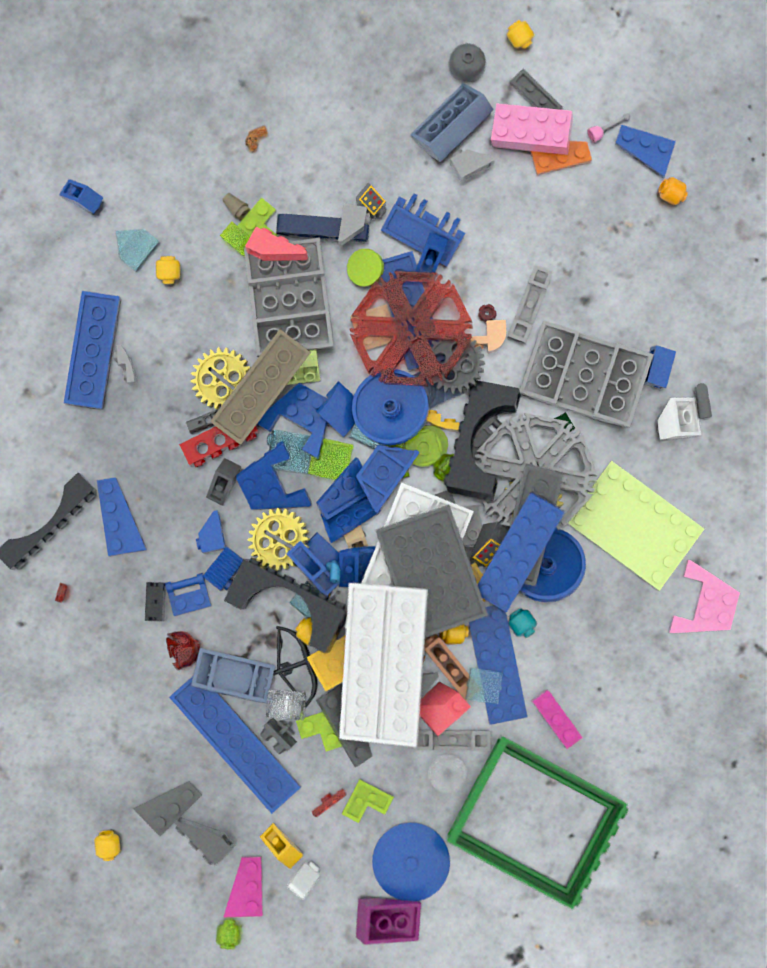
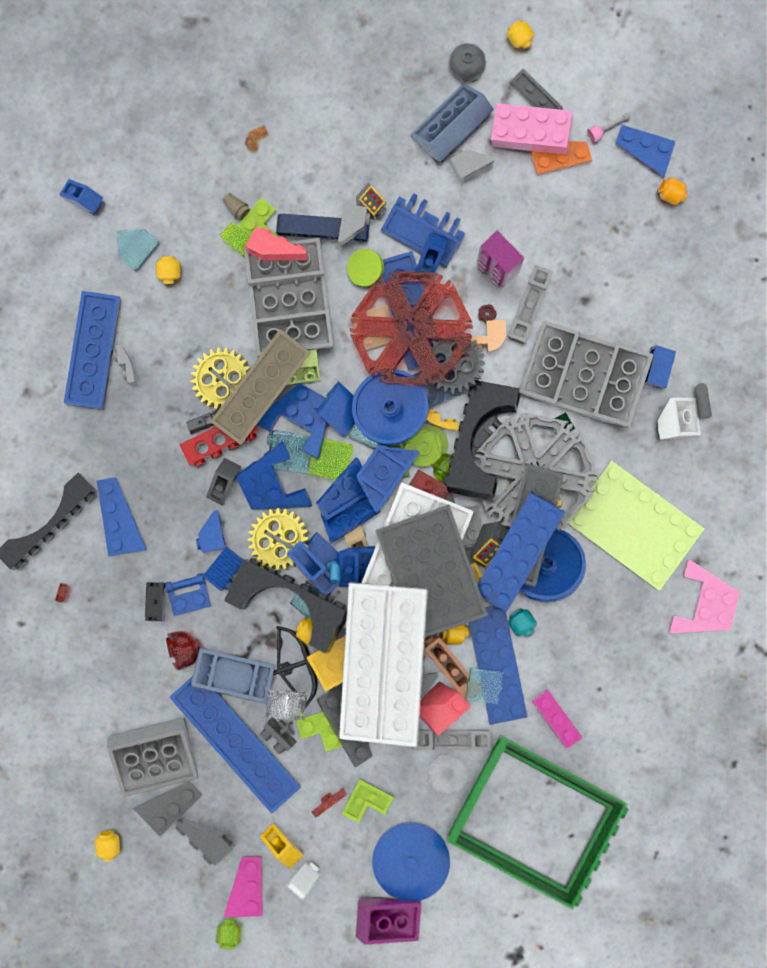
(152, 757): none -> light grey slope
(429, 484): none -> clear red plate
(499, 259): none -> magenta brick

